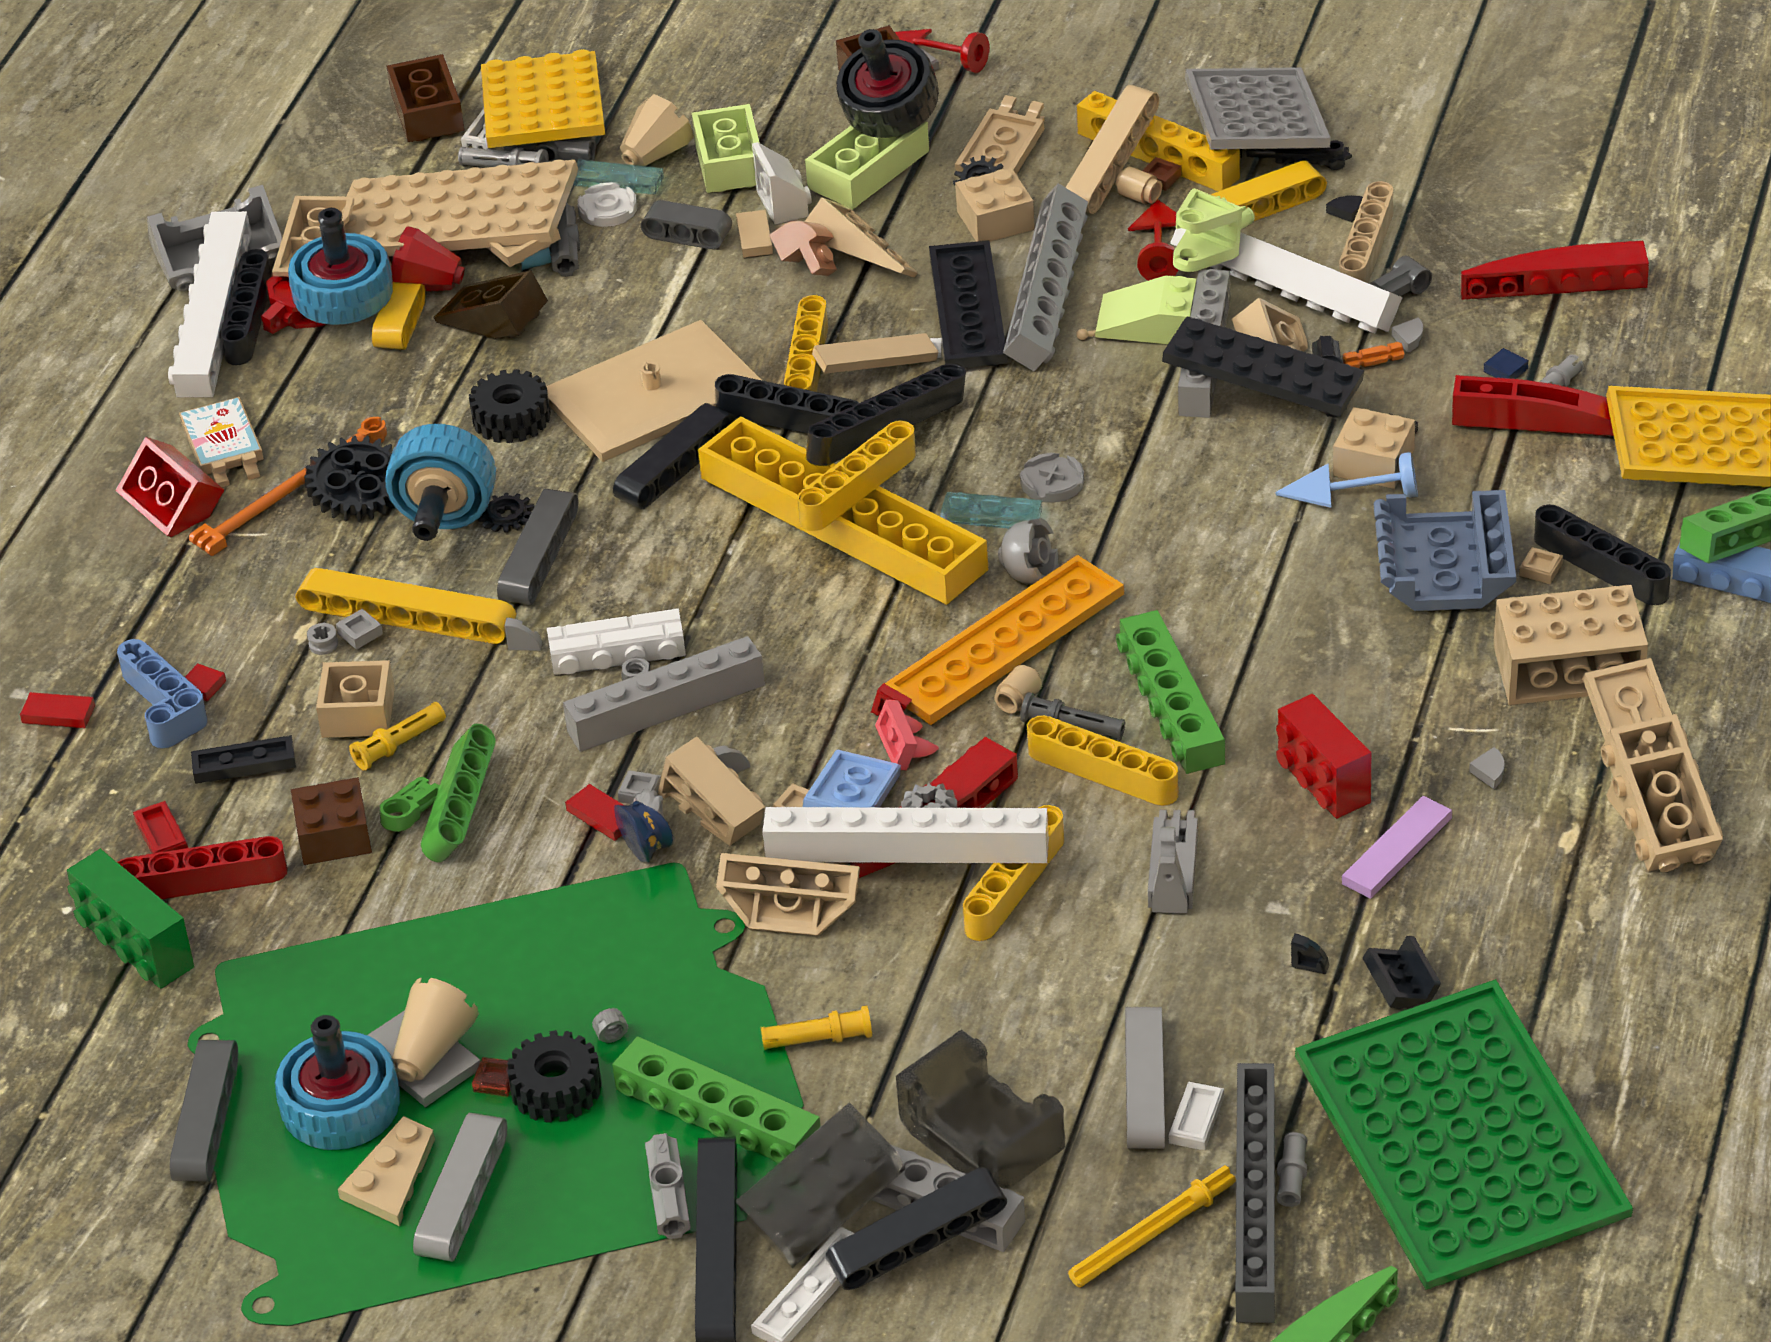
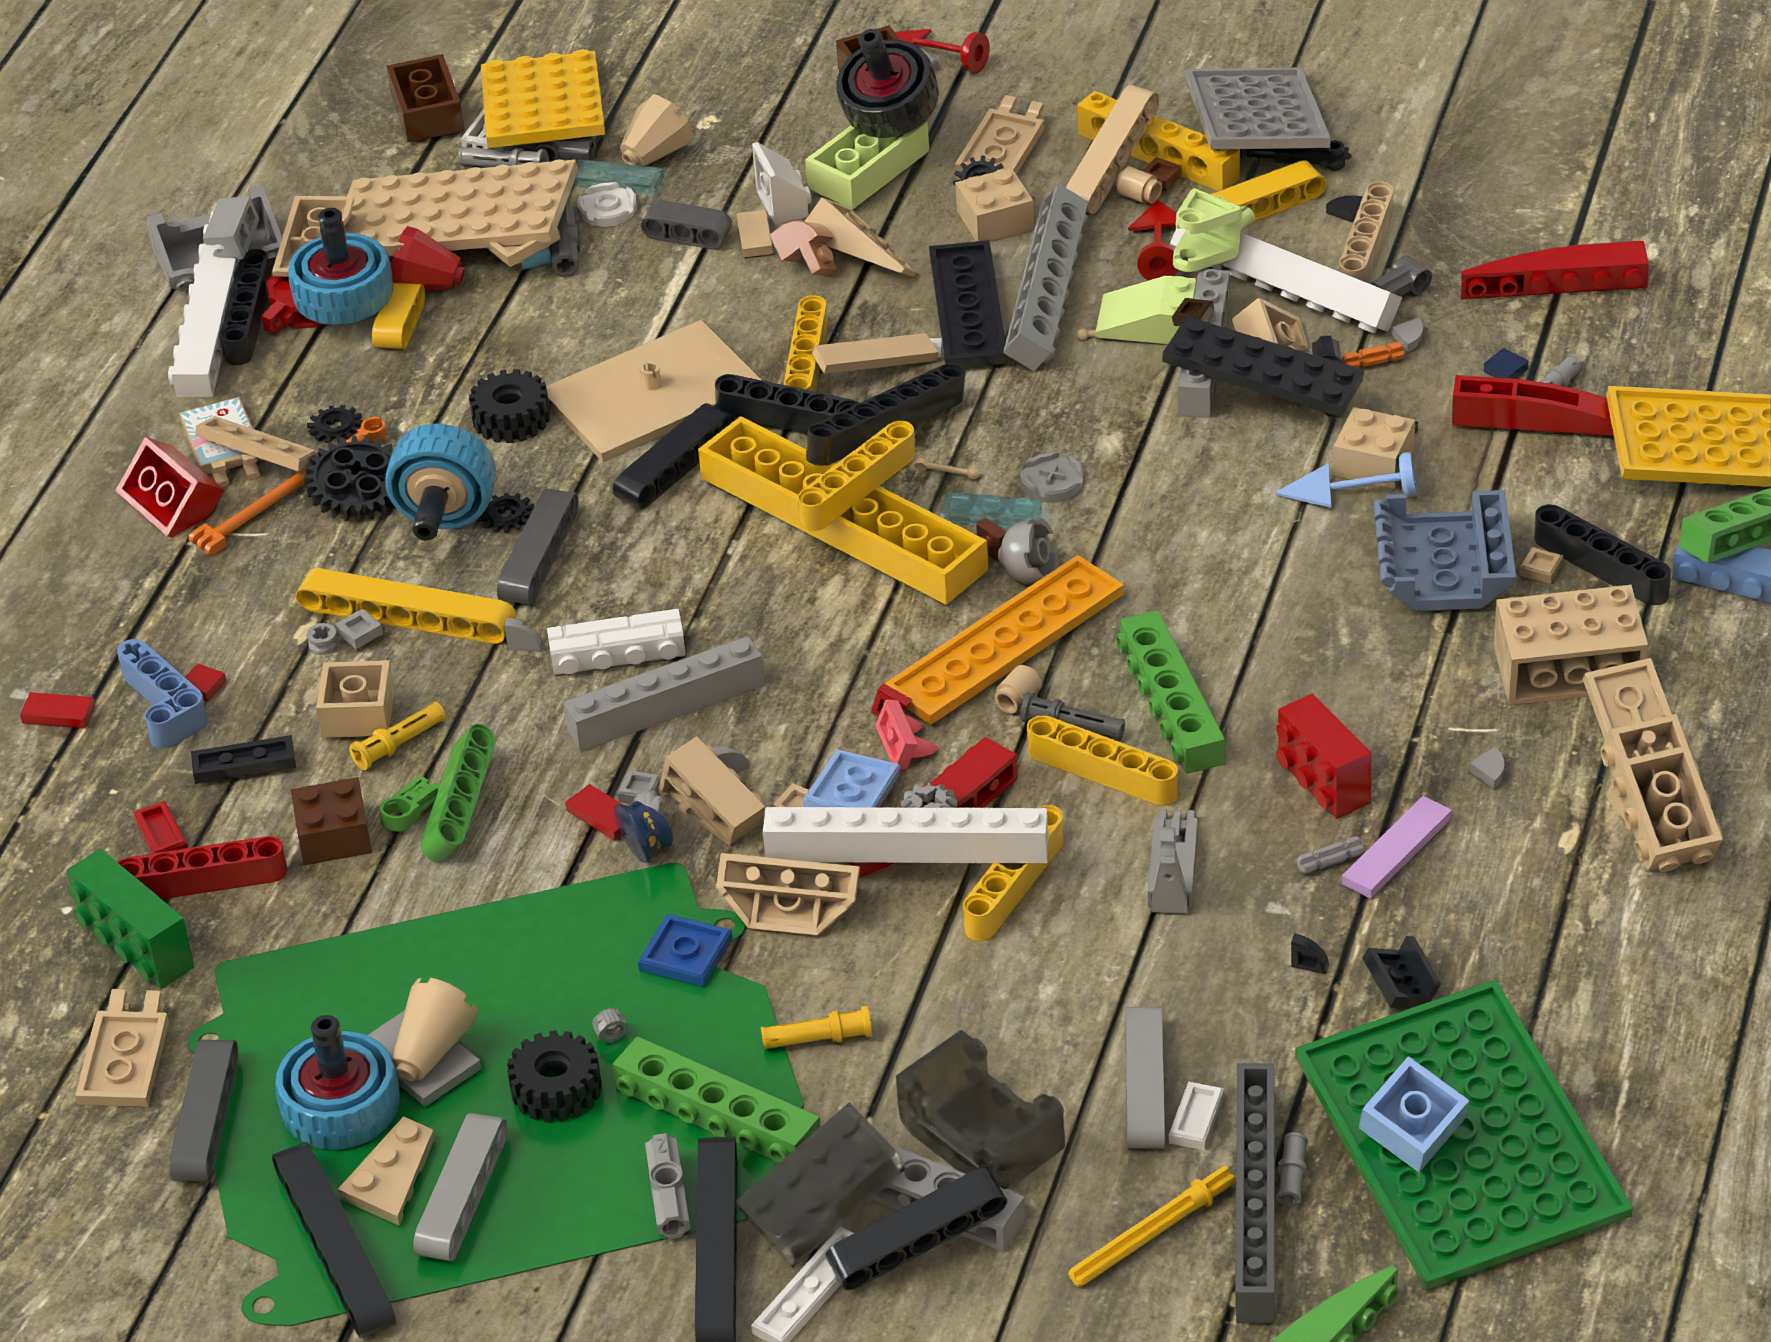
(123, 1053): none -> tan tile
(232, 226): none -> light grey hinge
(255, 443): none -> tan tile
(321, 427): none -> black gear
(334, 1240): none -> black beam
(492, 1077): clear red tile -> none
(495, 306): dark brown slope -> none
(633, 666): light grey axle -> none
(685, 950): none -> blue tile
(725, 147): yellowish green brick -> none
(922, 464): none -> tan hinge
(993, 534): none -> copper plate
(1193, 308): none -> dark brown tile
(1329, 855): none -> light grey axle
(1413, 1114): none -> light blue brick

